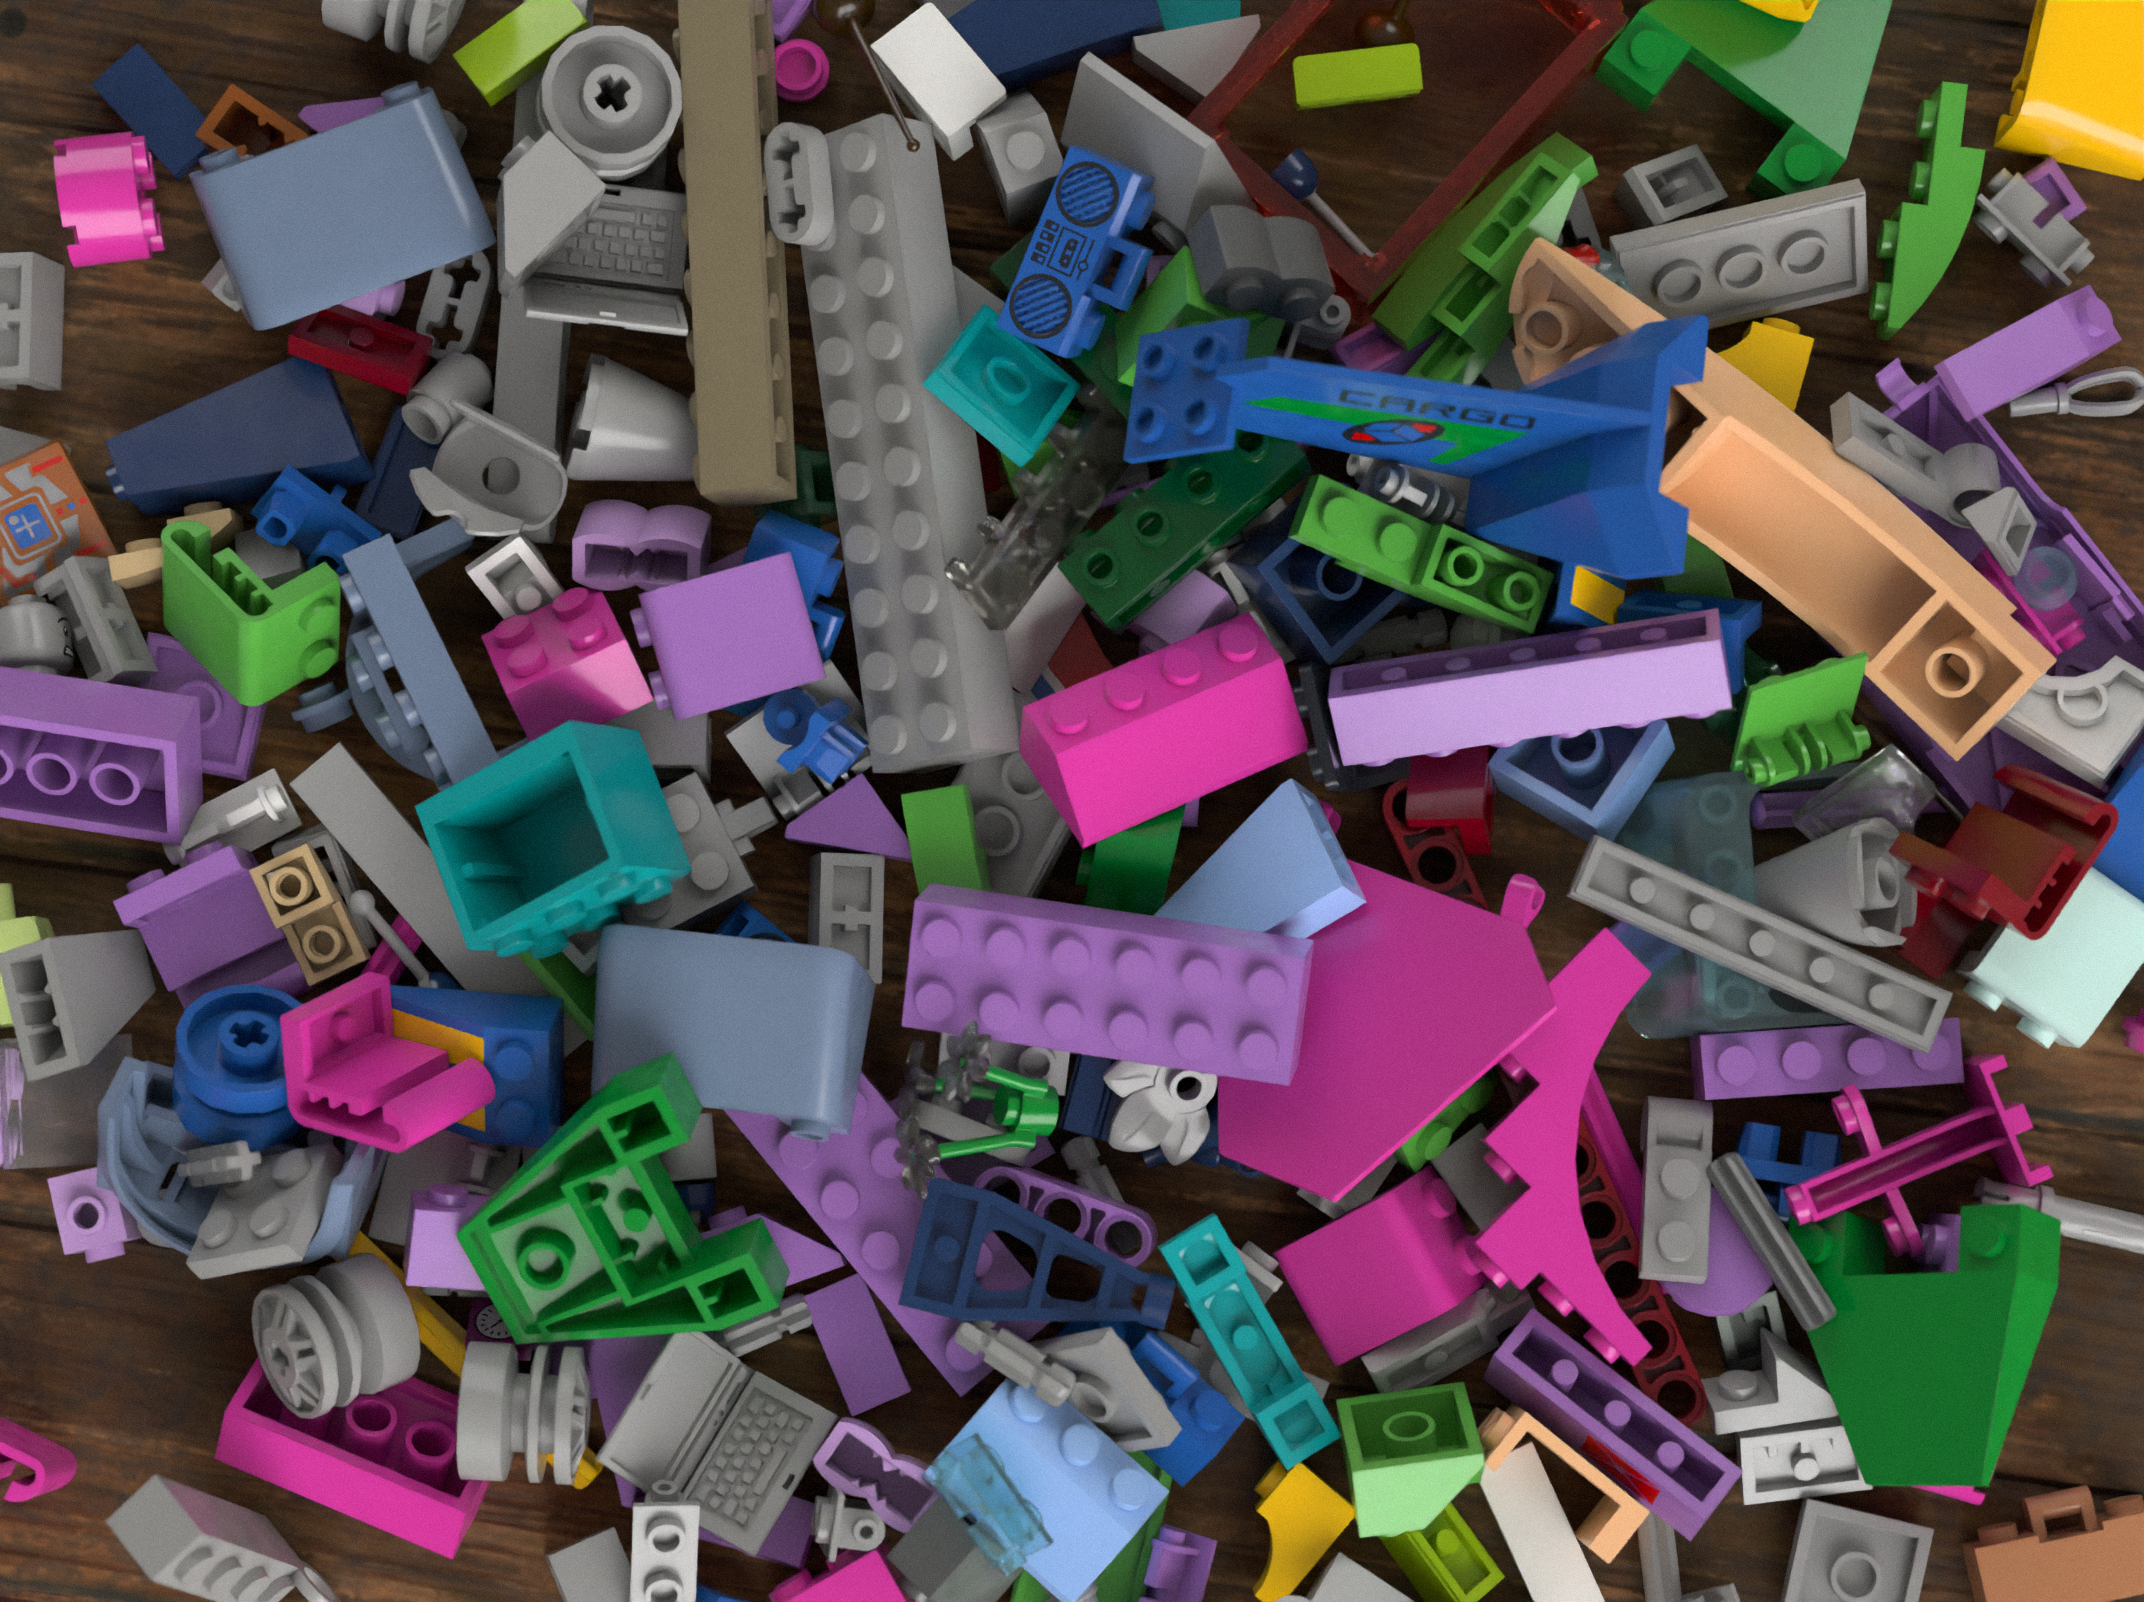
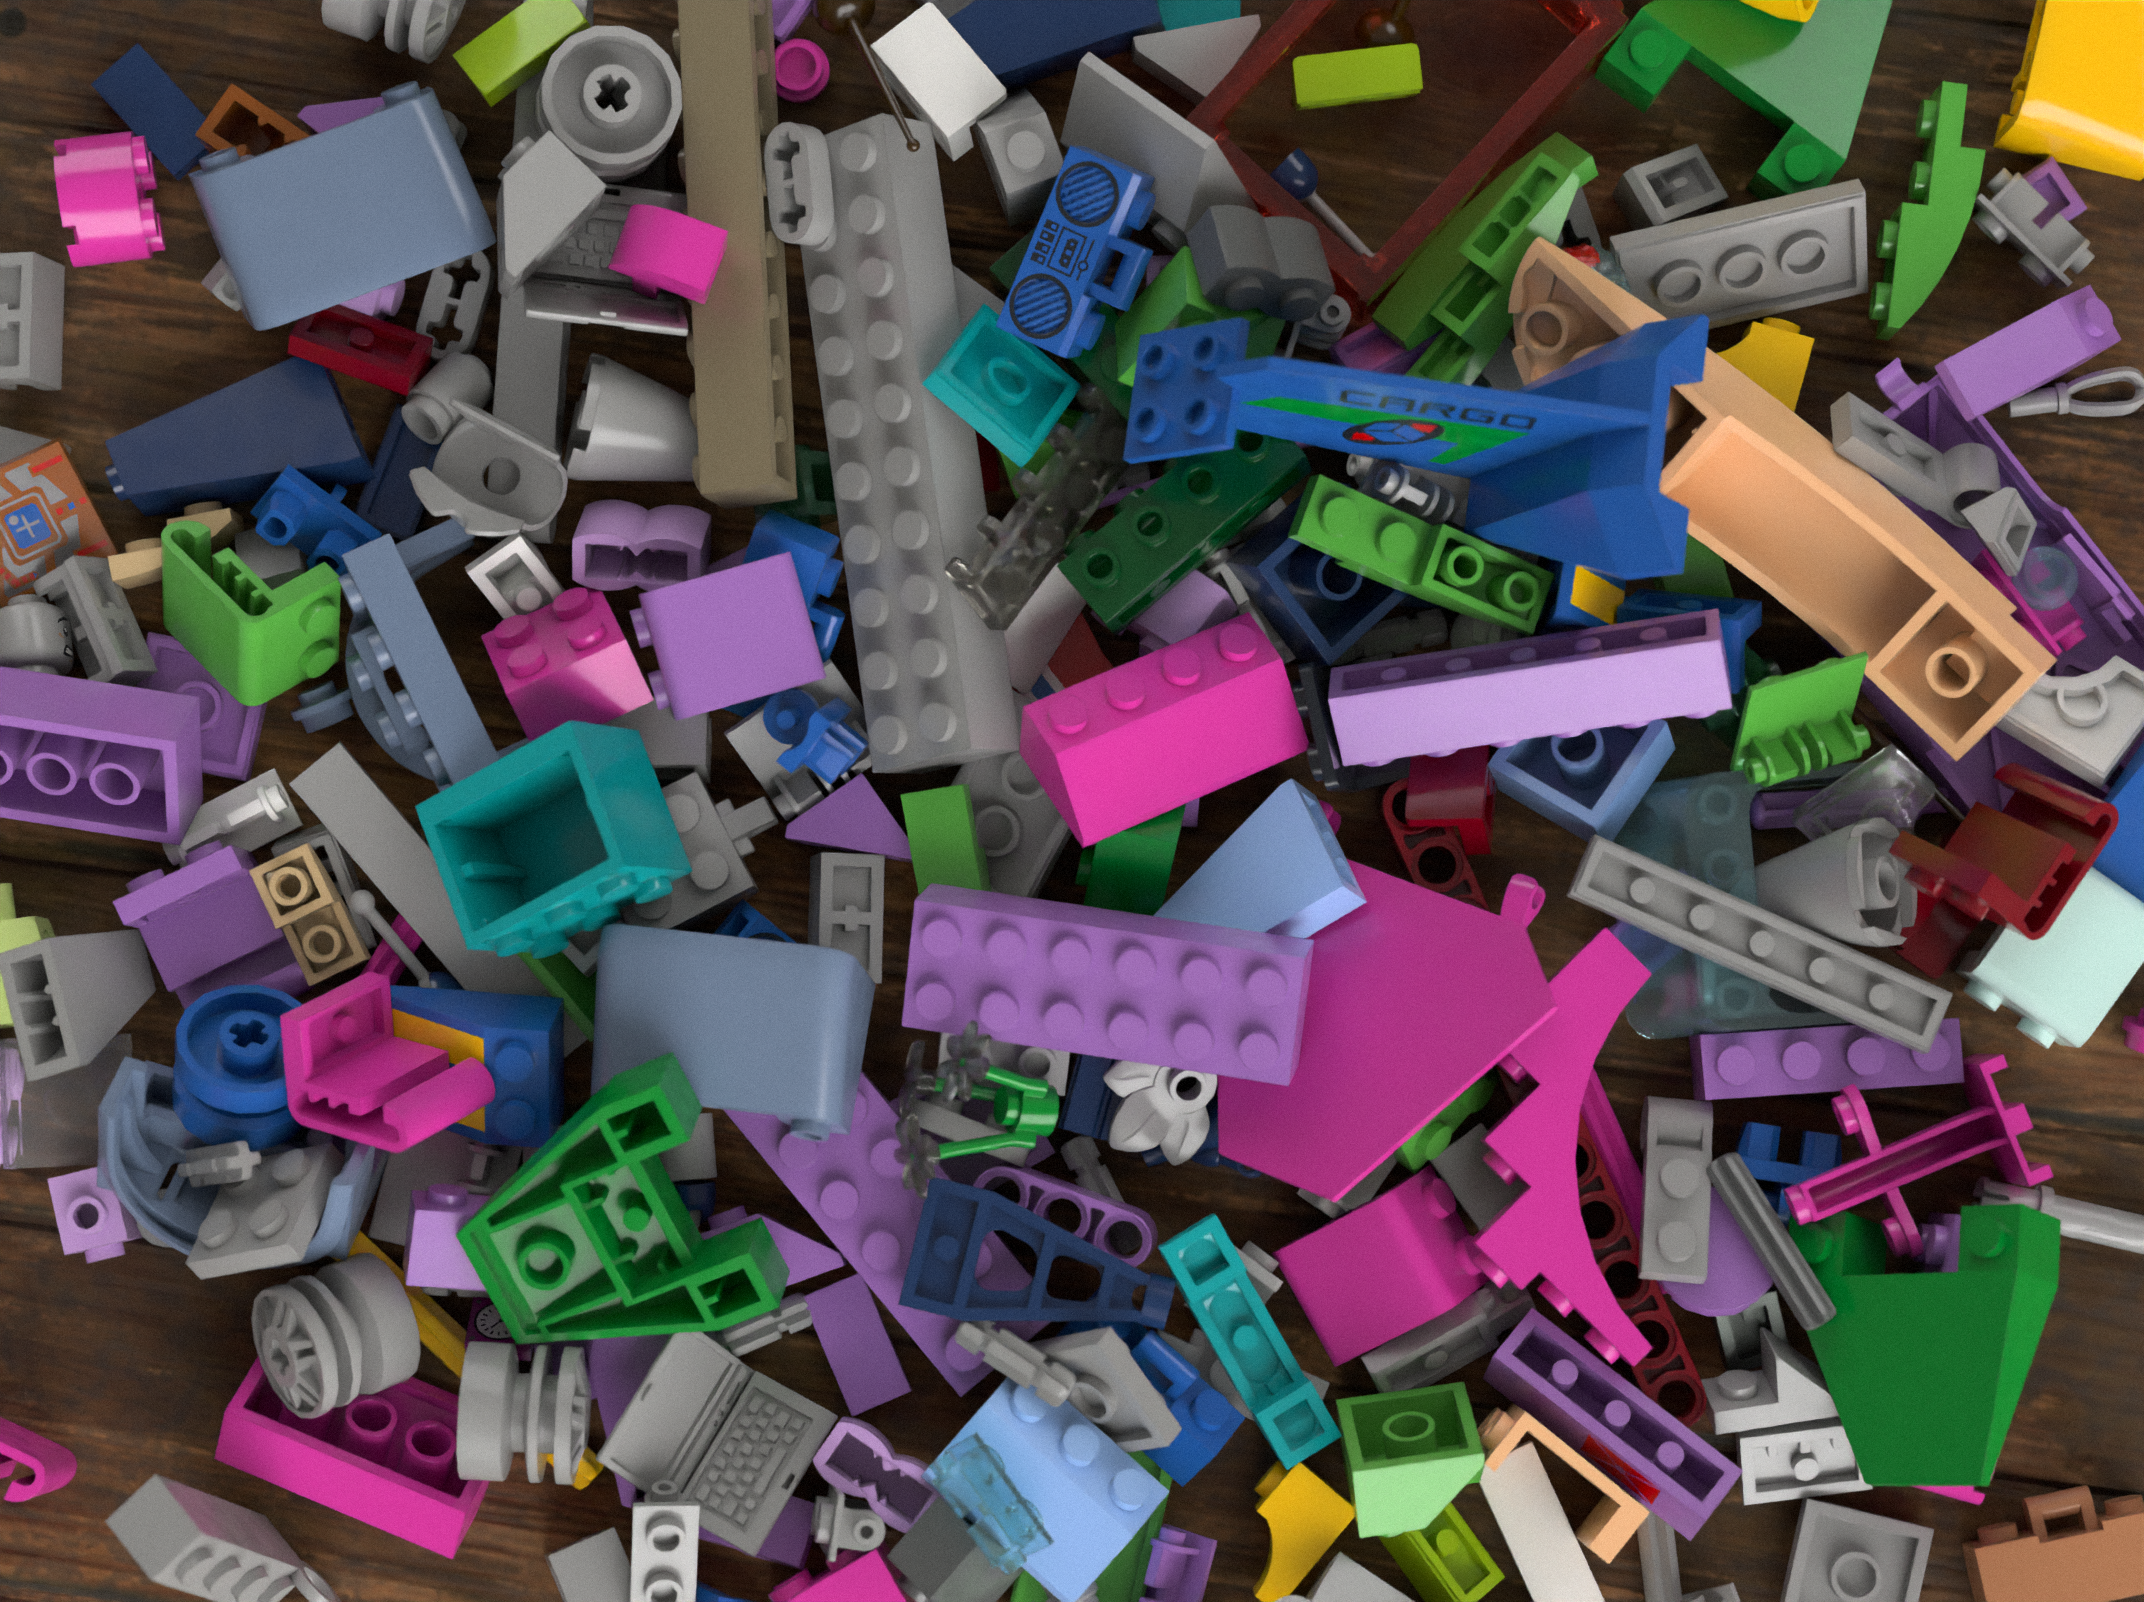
(669, 252): none -> dark pink brick

